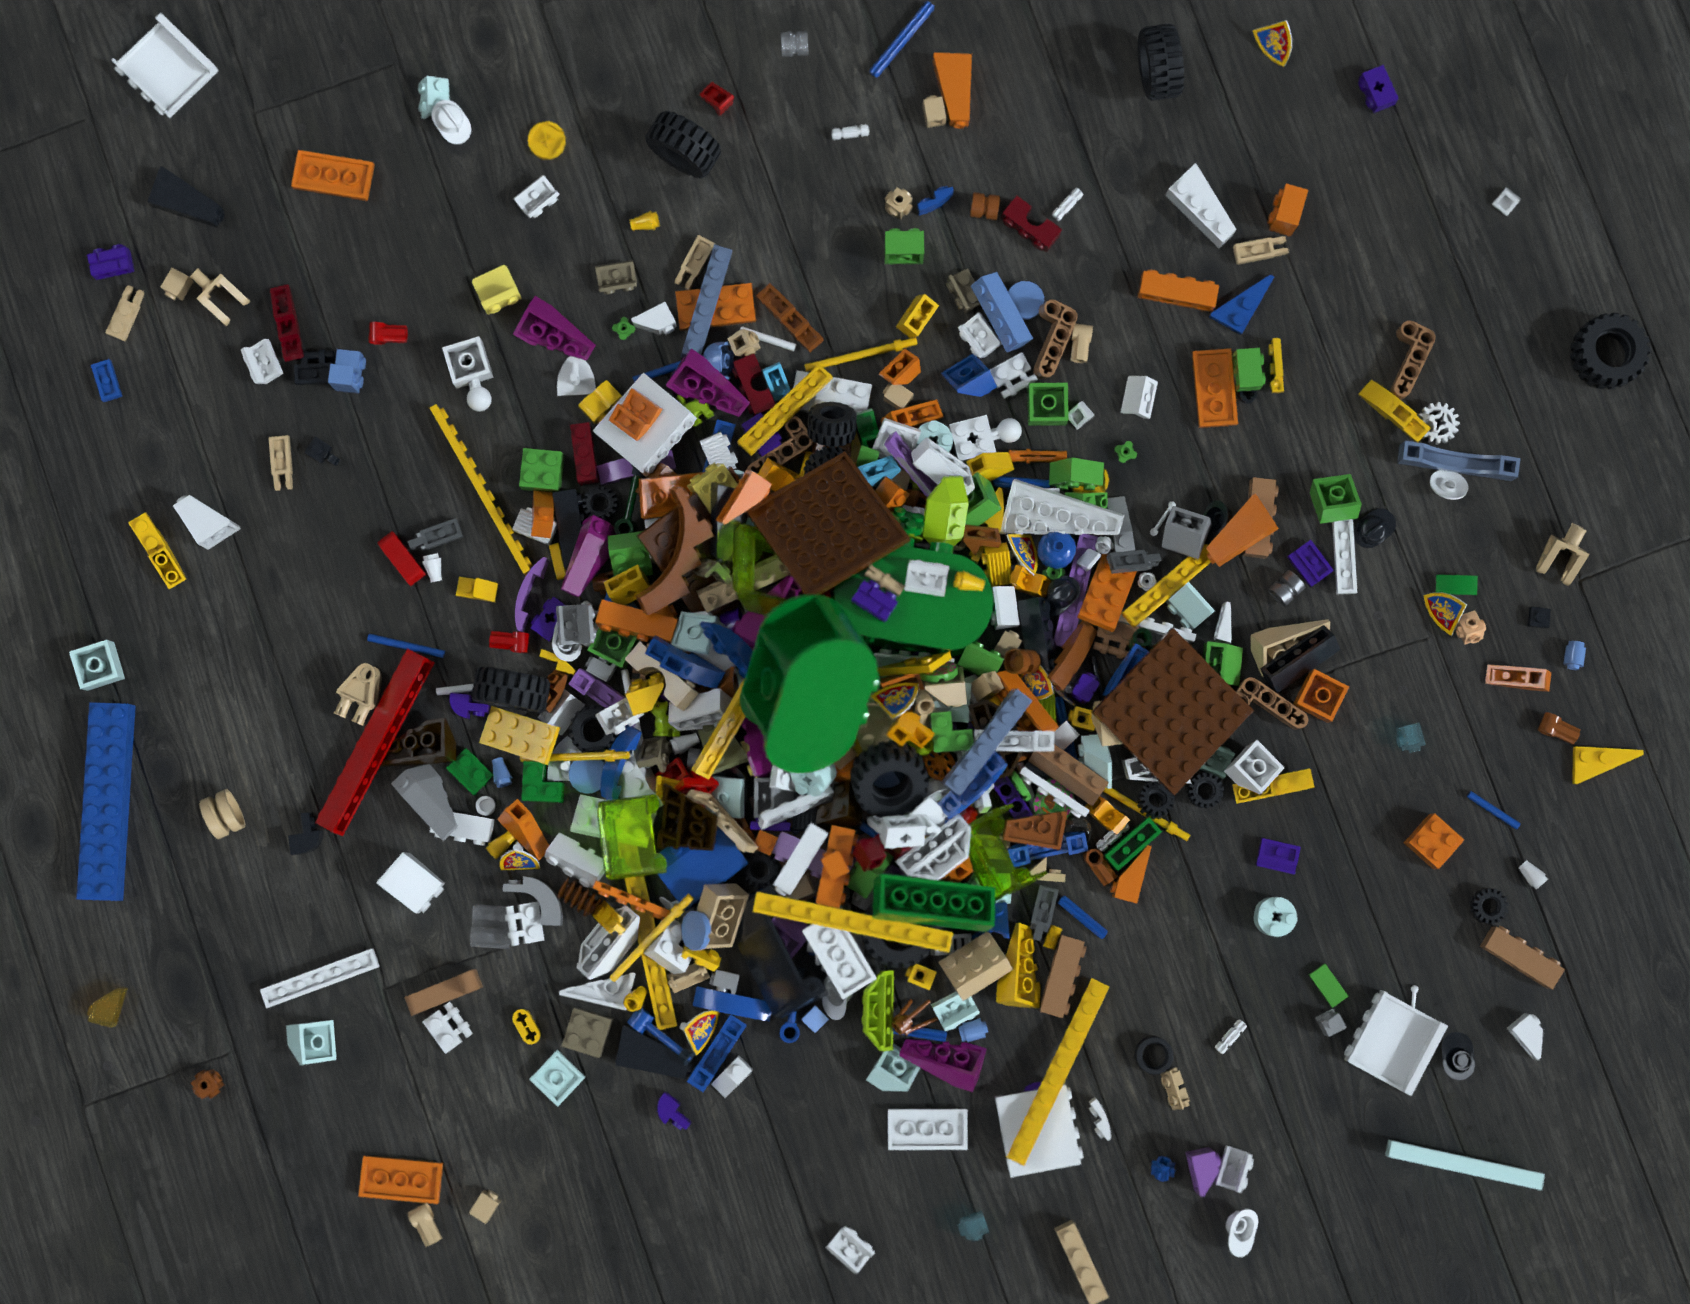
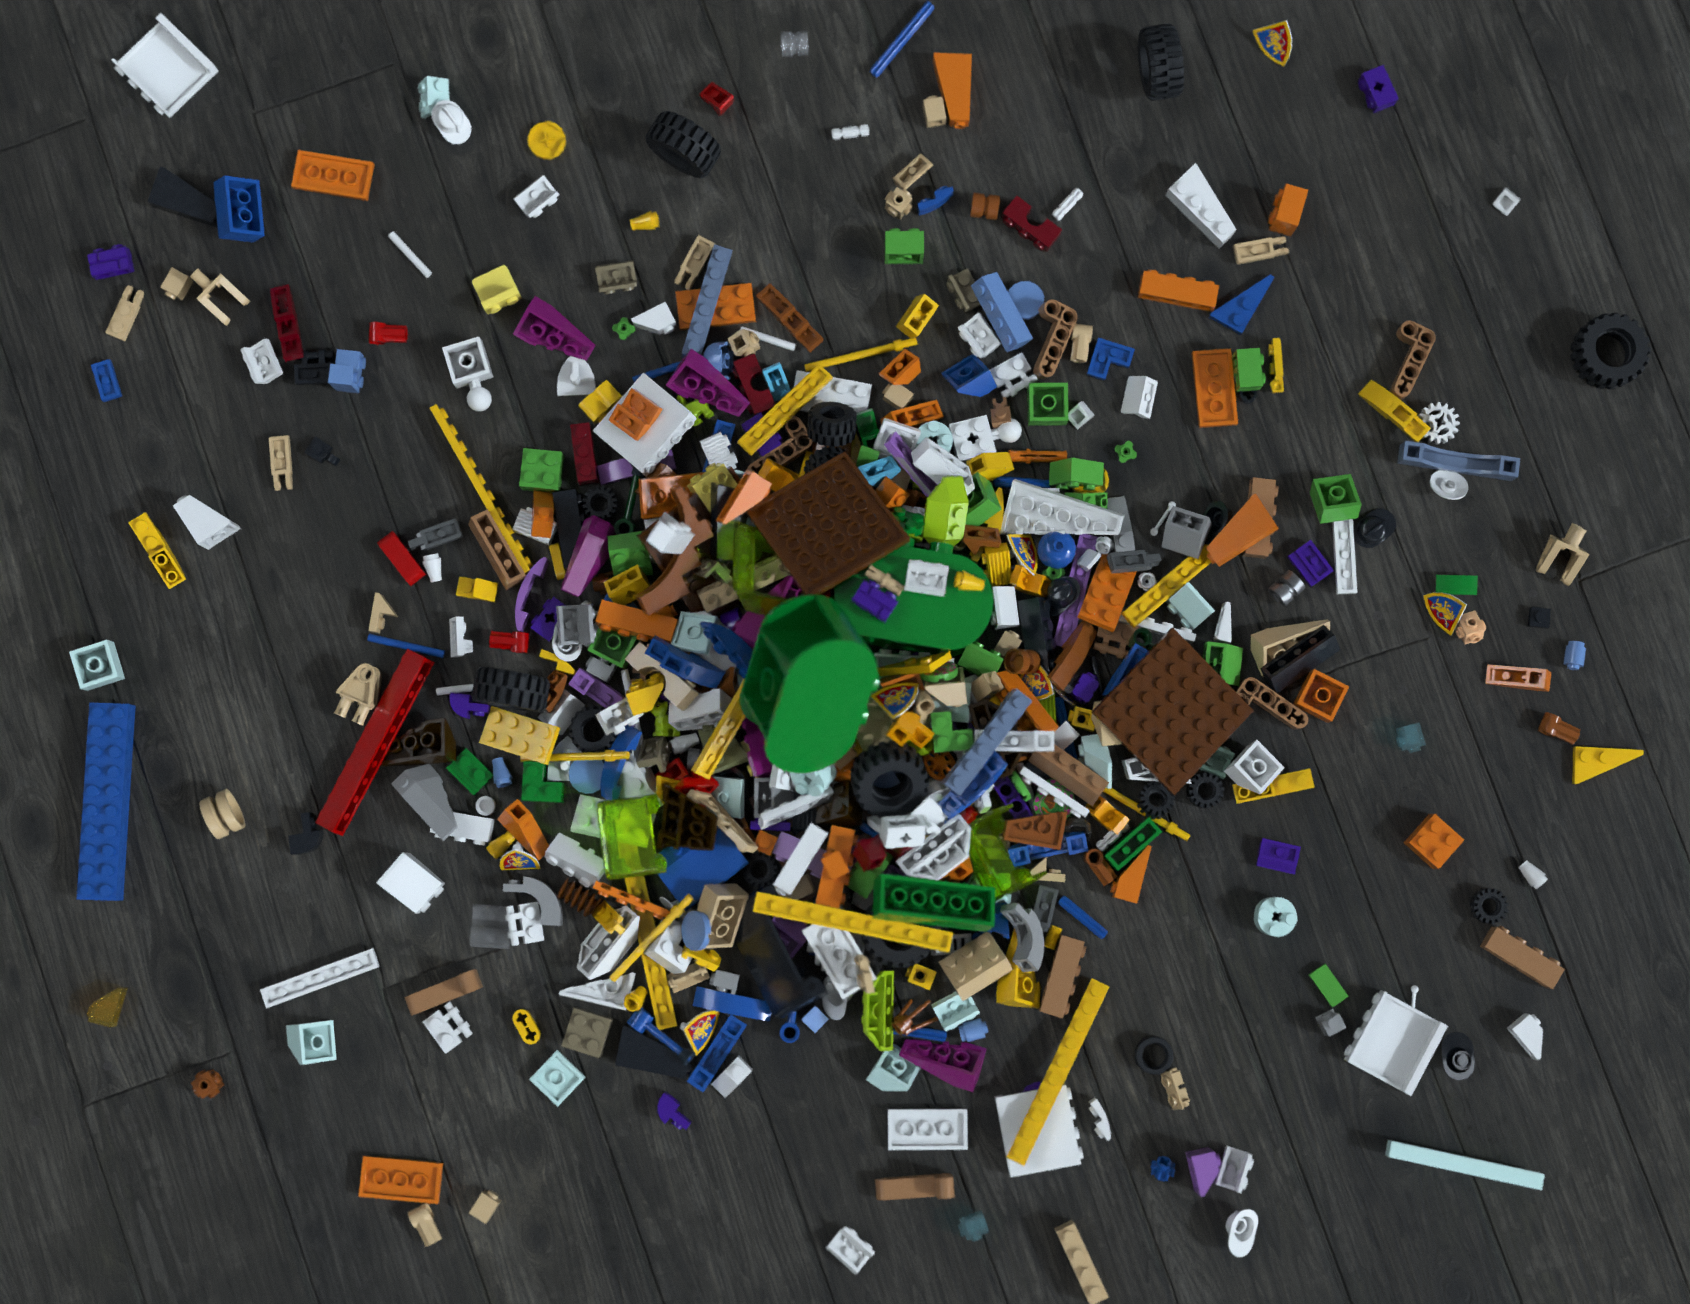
(238, 209): none -> blue brick
(380, 608): none -> tan slope
(410, 255): none -> white bar
(457, 644): none -> white hinge
(496, 549): none -> medium nougat brick
(670, 535): none -> white wedge
(864, 978): none -> tan plate
(912, 172): none -> tan slope
(915, 1186): none -> medium nougat beam
(1000, 413): none -> medium nougat plate
(1029, 936): none -> light grey arch
(1106, 353): none -> blue plate
(1229, 1038): white axle -> none
(1494, 810): blue bar -> none

